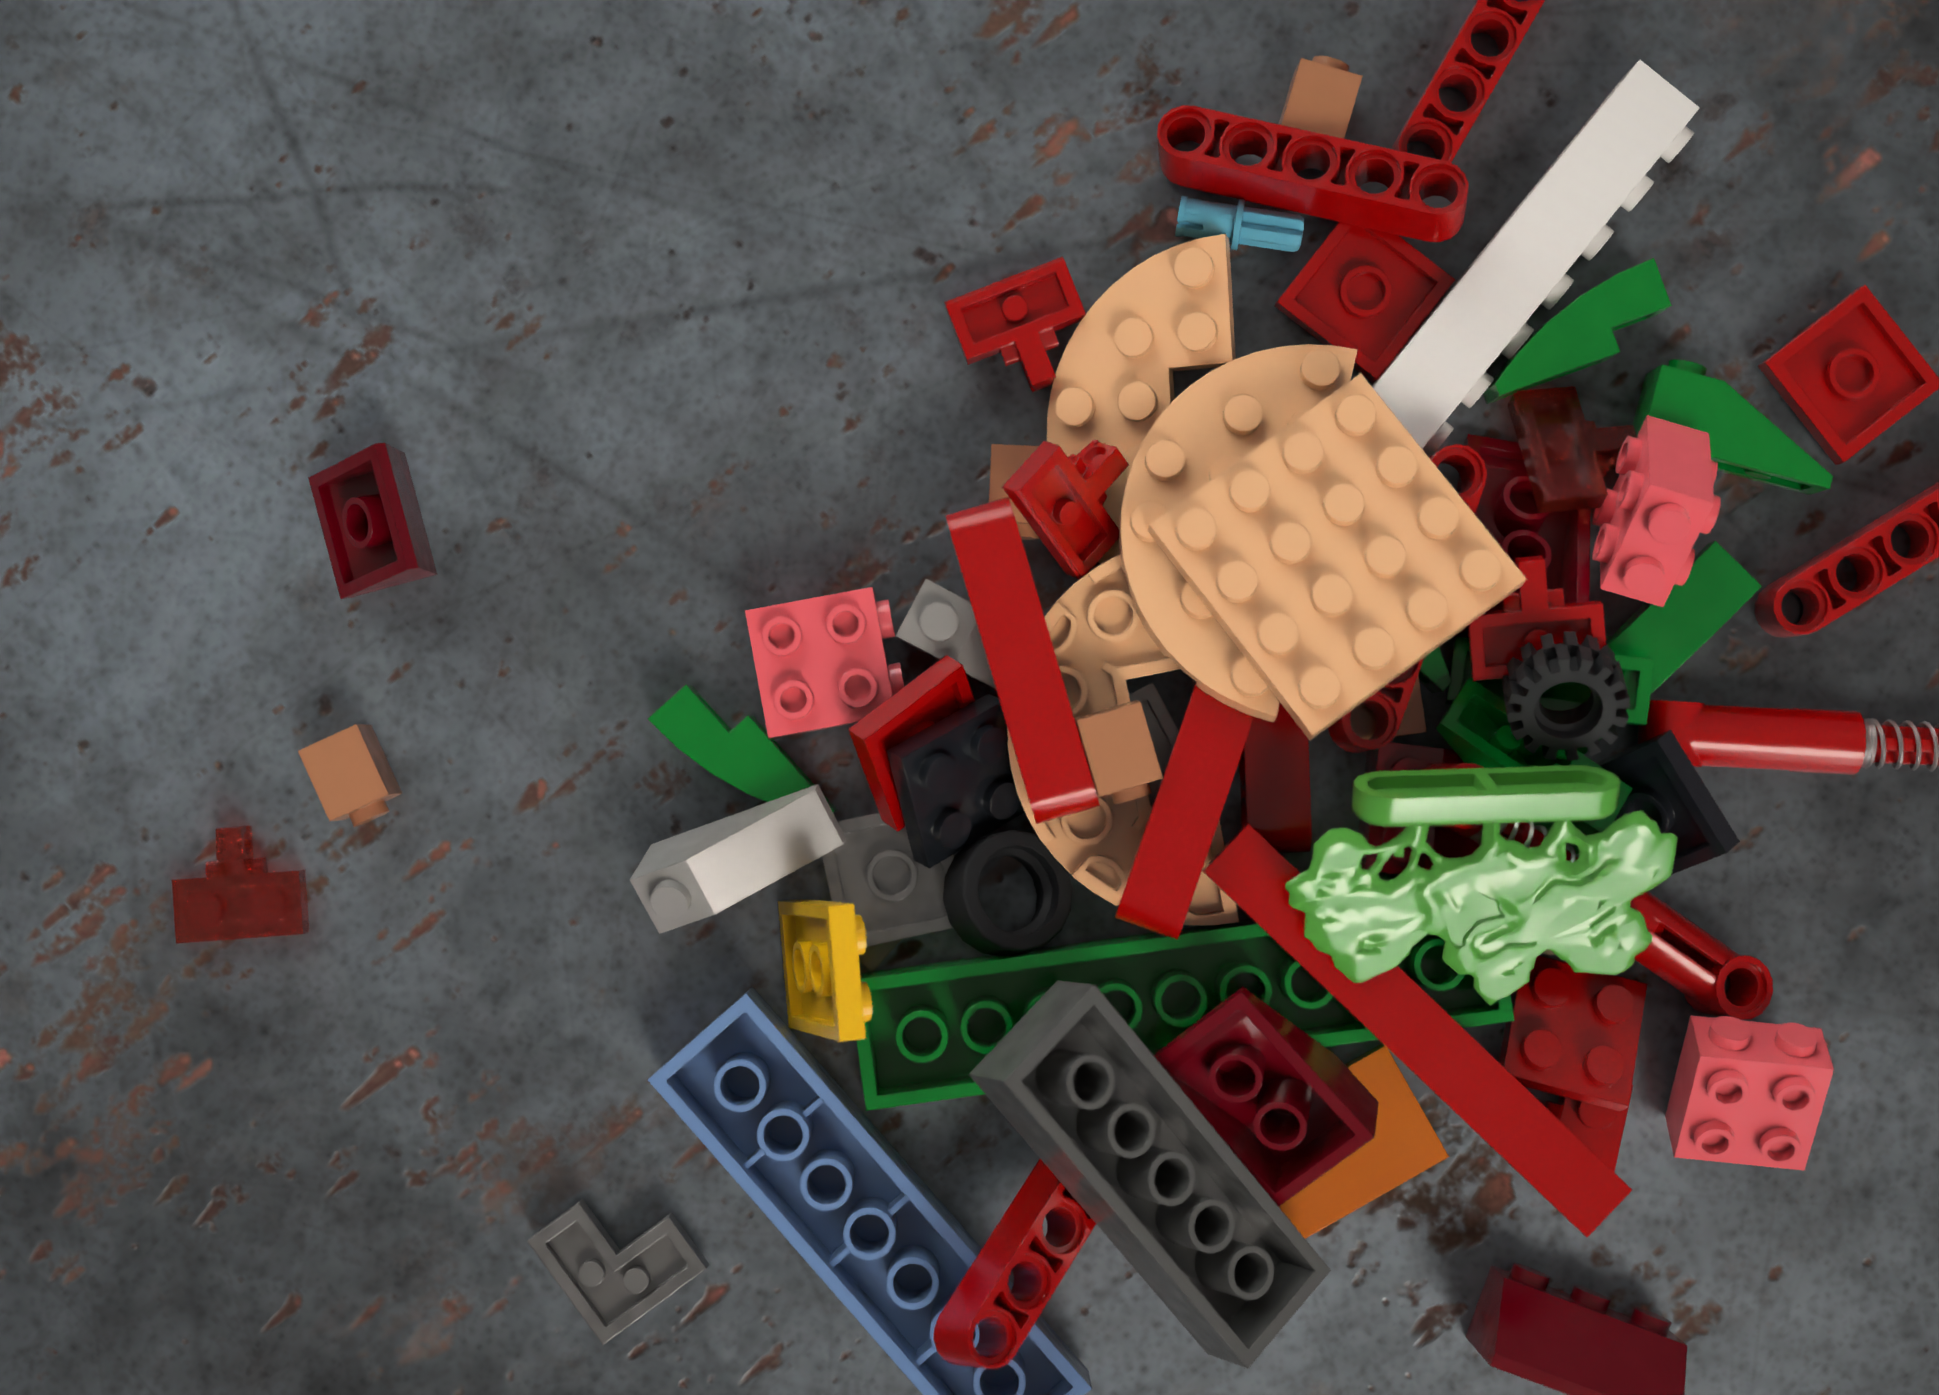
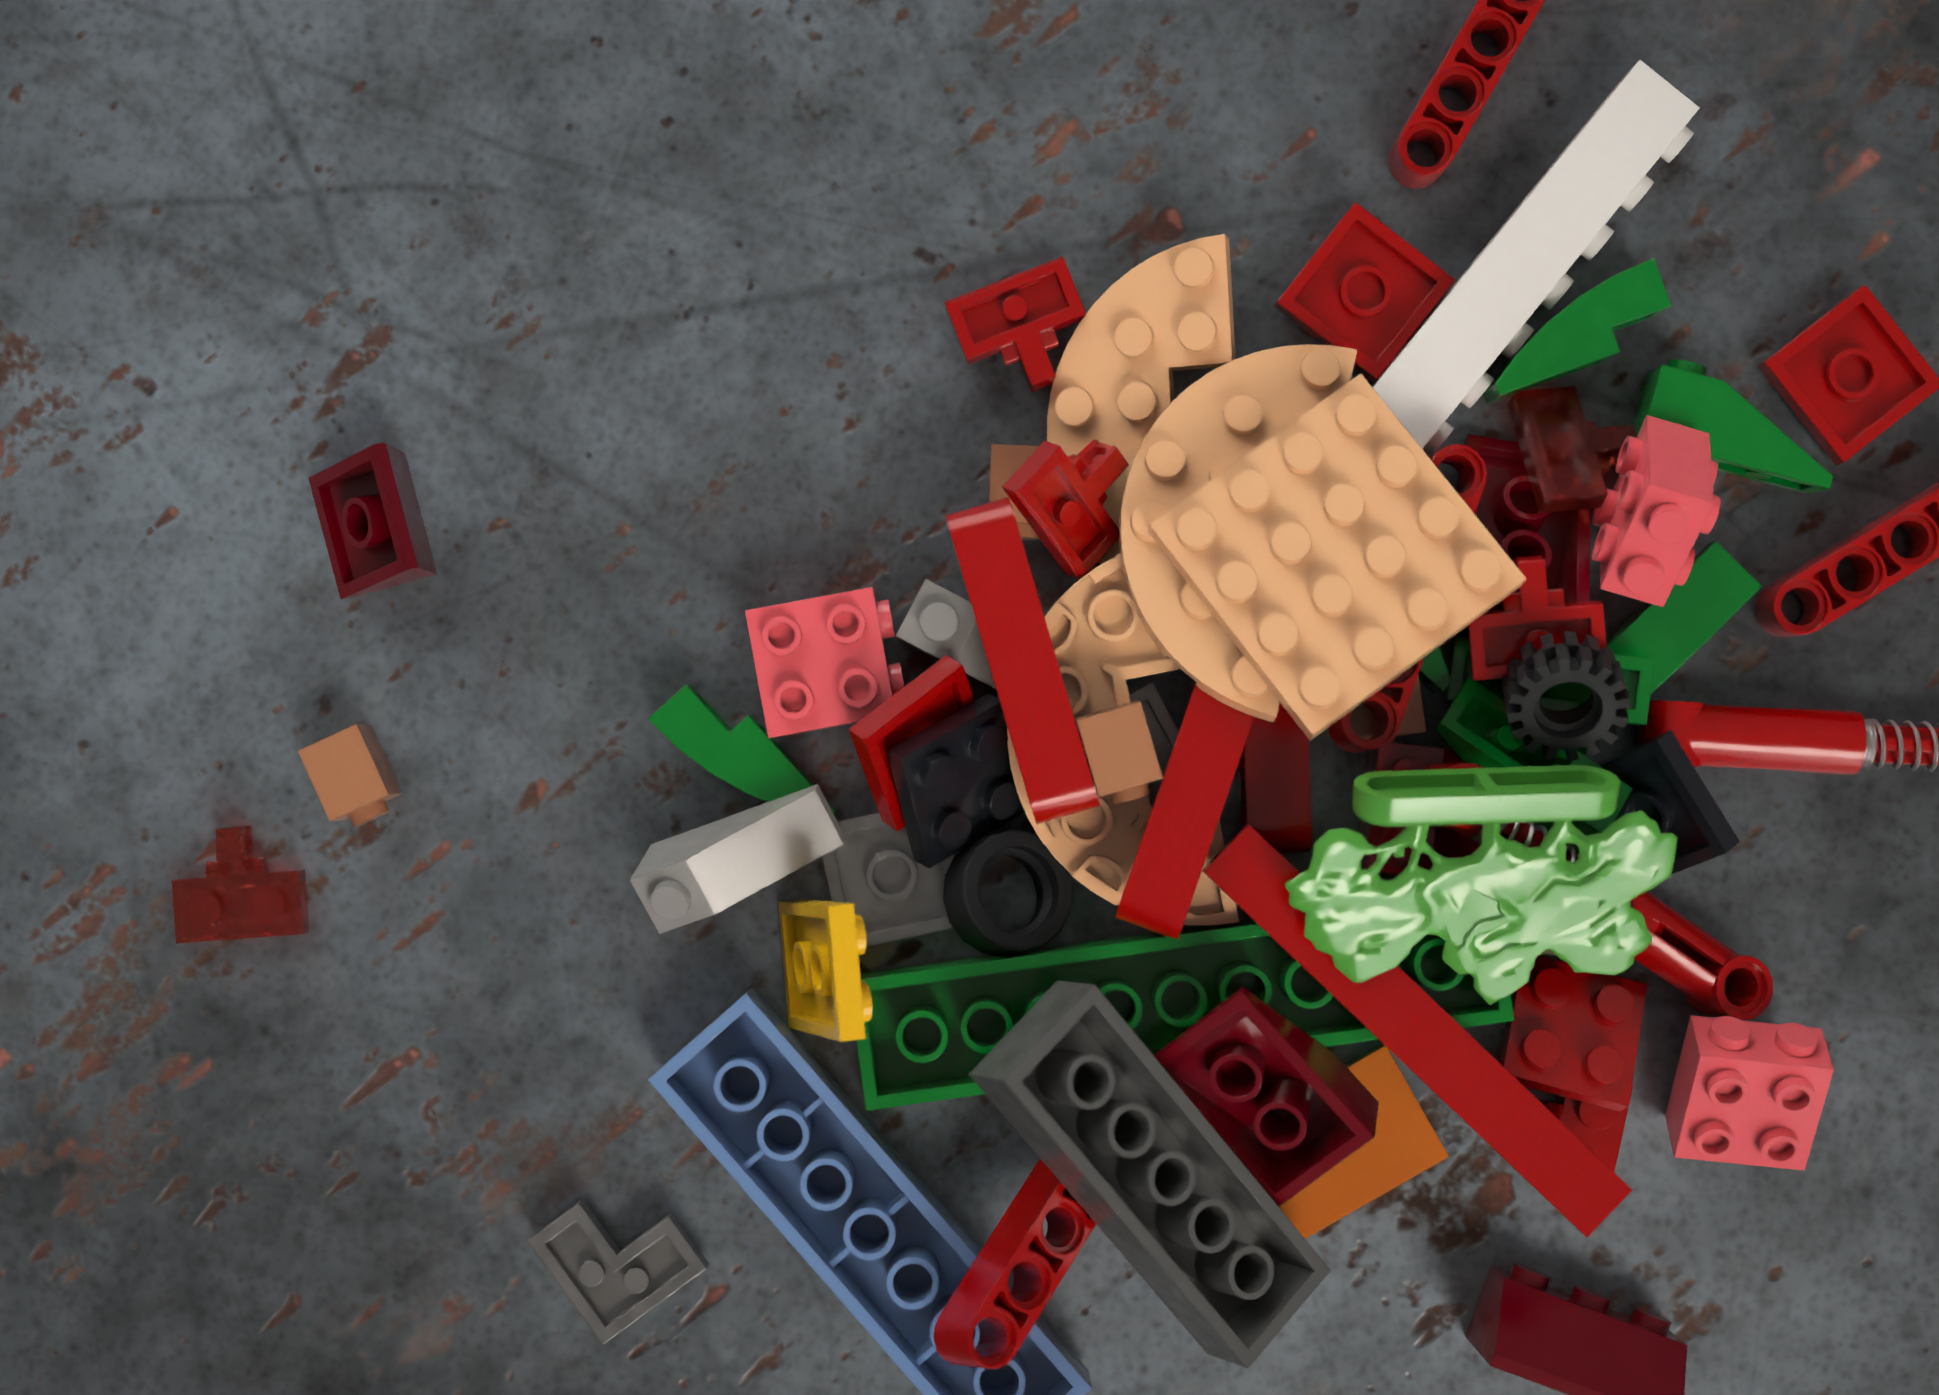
(1240, 224): medium azure axle -> none
(1321, 96): nougat brick -> none
(1334, 195): red beam -> none

